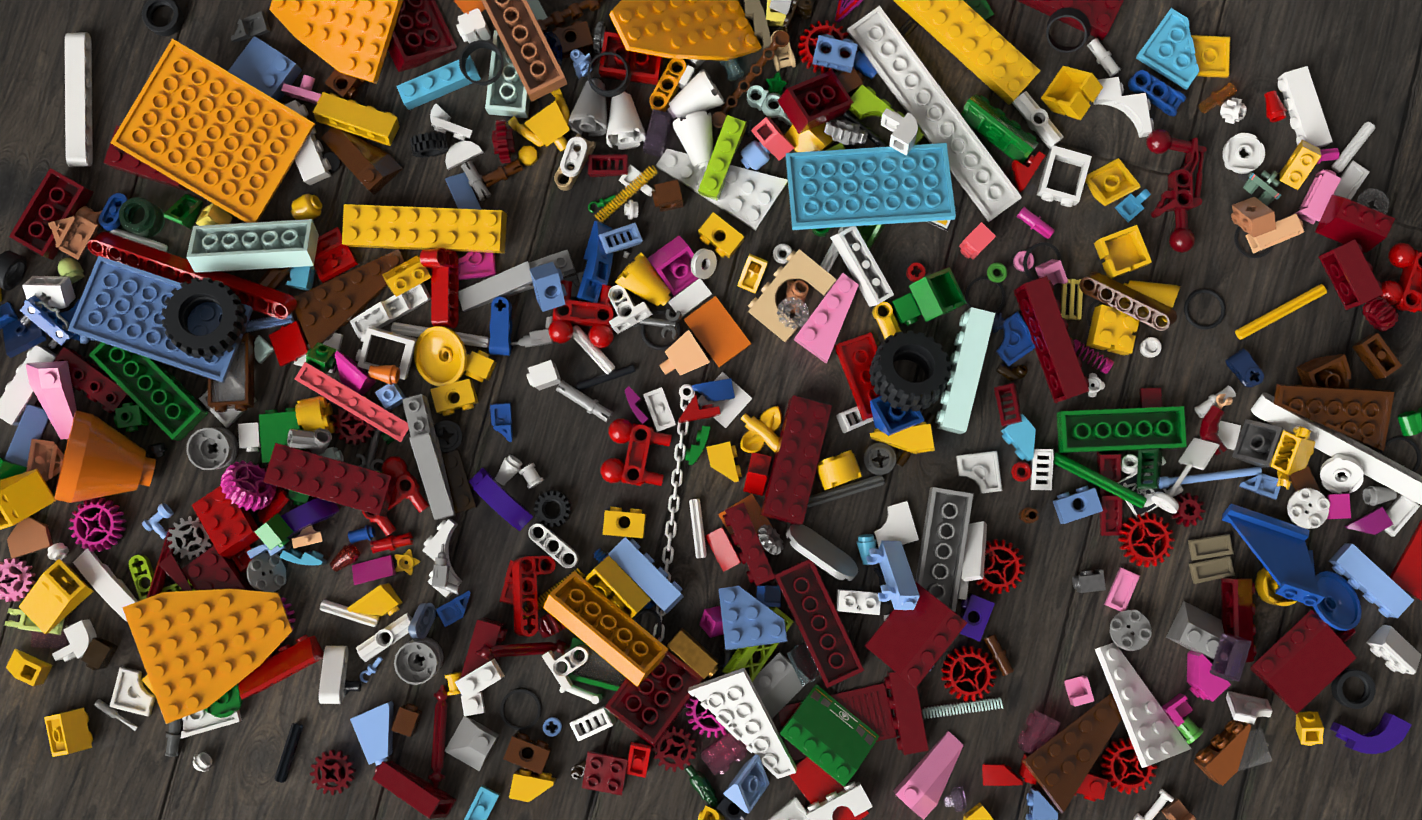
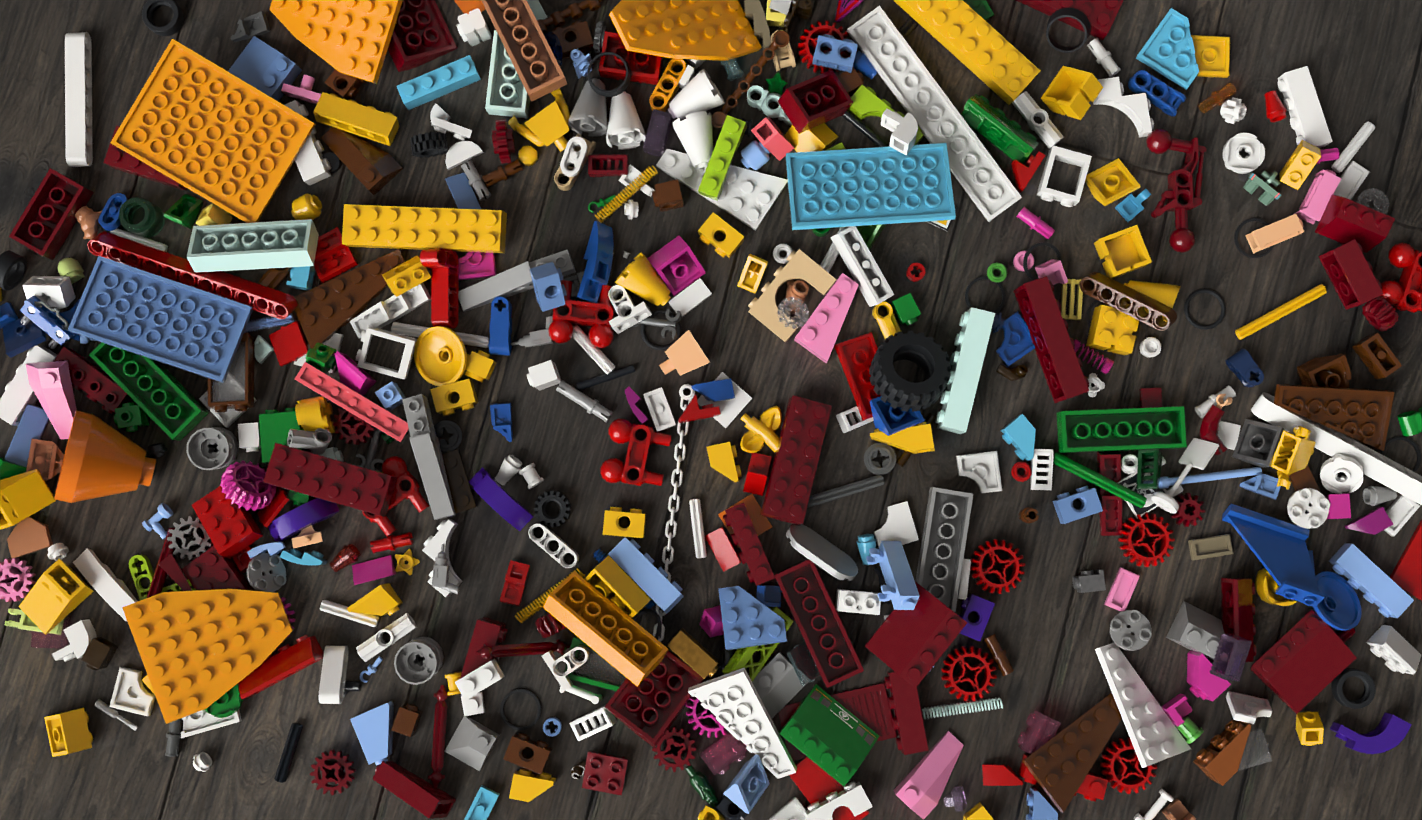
(28, 668): yellow slope -> none
(73, 234): nougat slope -> none
(87, 537): dark pink gear -> none
(186, 300): black tyre -> none
(274, 532): green brick -> none
(367, 532): blue pin -> none
(386, 373): orange cone -> none
(422, 621): sand blue plate -> none
(453, 610): blue slope -> none
(472, 47): black tyre -> none
(530, 596): red beam -> none
(634, 233): light blue slope -> none
(638, 759): red slope -> none
(695, 452): green slope -> none
(696, 263): white piece -> none
(717, 331): orange tile -> none
(770, 539): light grey gear -> none
(838, 470): yellow brick -> none
(845, 132): light grey gear -> none
(937, 294): green piece -> none
(974, 552): white tile -> none
(976, 241): coral brick -> none
(1005, 389): dark red slope -> none
(1079, 690): bright pink panel -> none
(1211, 569): dark tan tile -> none
(1253, 217): nougat brick -> none

